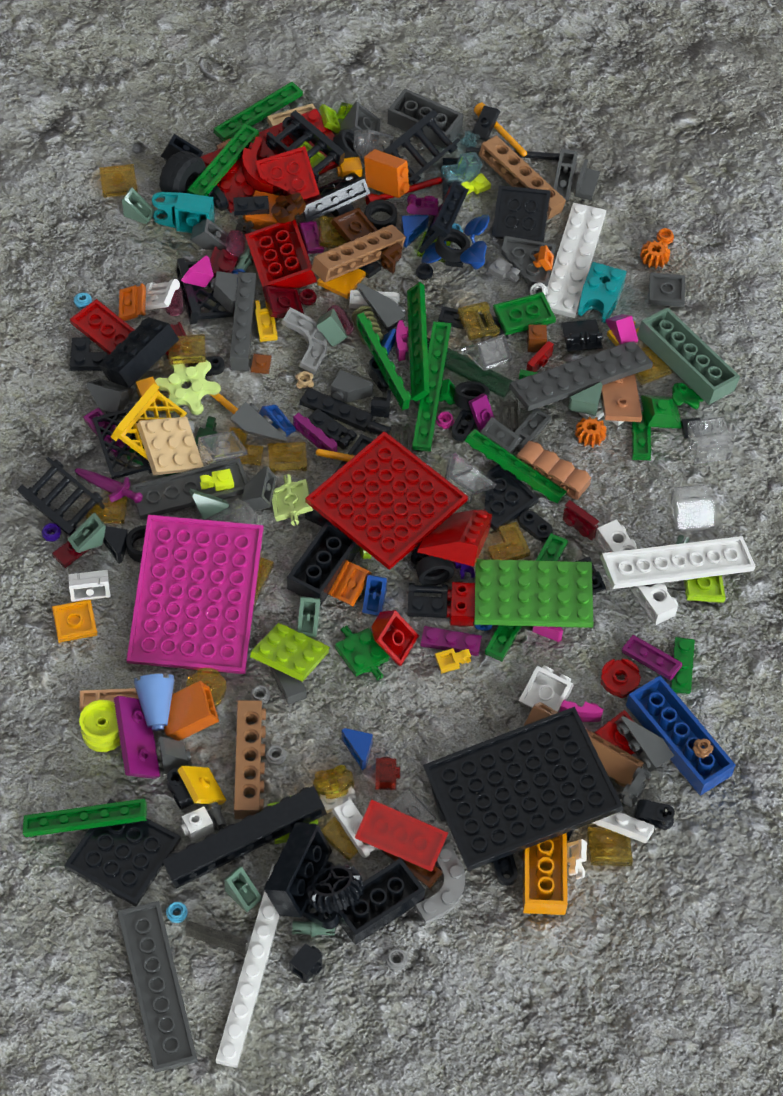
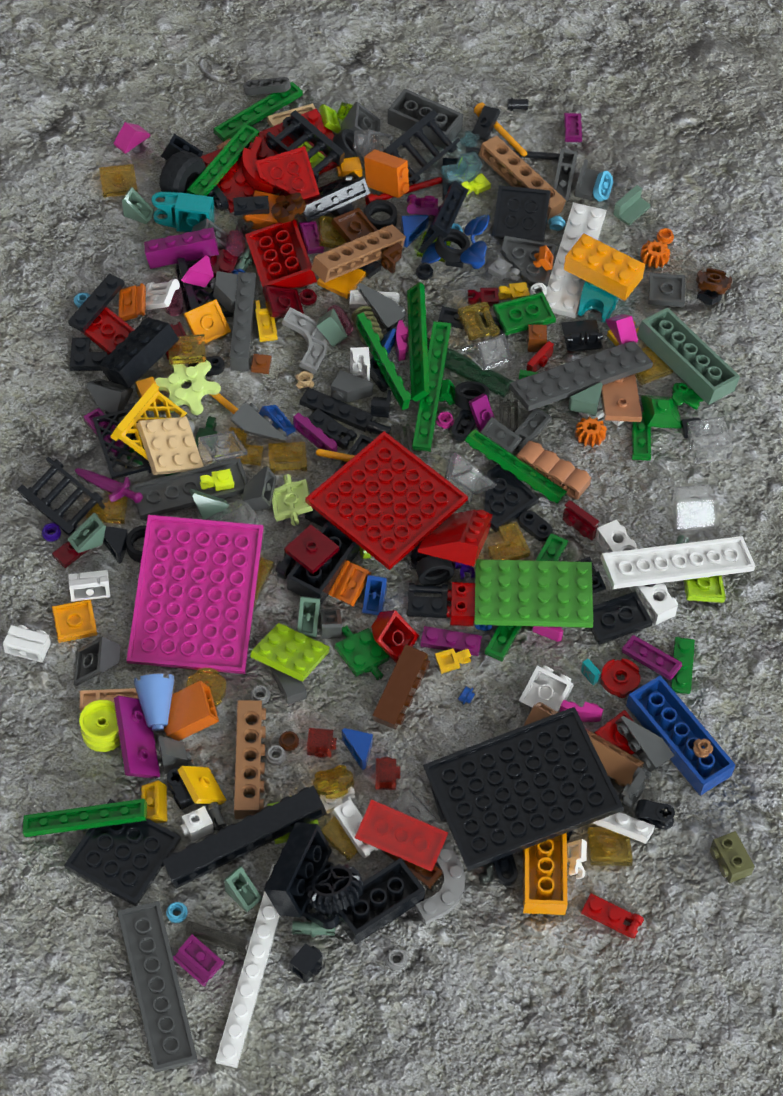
(27, 643): none -> white brick
(95, 659): none -> dark grey slope
(96, 303): none -> black plate
(130, 137): none -> dark pink slope
(156, 798): none -> yellow slope
(188, 246): none -> magenta brick
(198, 960): none -> magenta plate
(207, 320): none -> light orange tile
(267, 86): none -> dark grey beam
(284, 568): none -> black plate
(289, 741): none -> reddish brown plate
(311, 549): none -> dark red plate
(321, 742): none -> clear red brick
(331, 623): none -> dark grey slope
(360, 362): none -> white hinge
(401, 687): none -> reddish brown wedge
(466, 695): none -> blue plate
(487, 295): none -> dark red plate
(487, 875): none -> pearl dark grey arm
(513, 291): none -> yellow plate
(517, 104): none -> black pin
(556, 223): none -> medium azure plate
(572, 127): none -> magenta plate
(590, 671): none -> teal tile
(603, 186): none -> medium azure plate
(604, 267): none -> light orange brick
(612, 916): none -> red plate
(619, 618): none -> black plate
(631, 206): none -> sand green panel
(709, 297): none -> black plate
(713, 280): none -> reddish brown plate
(731, 857): none -> olive brick

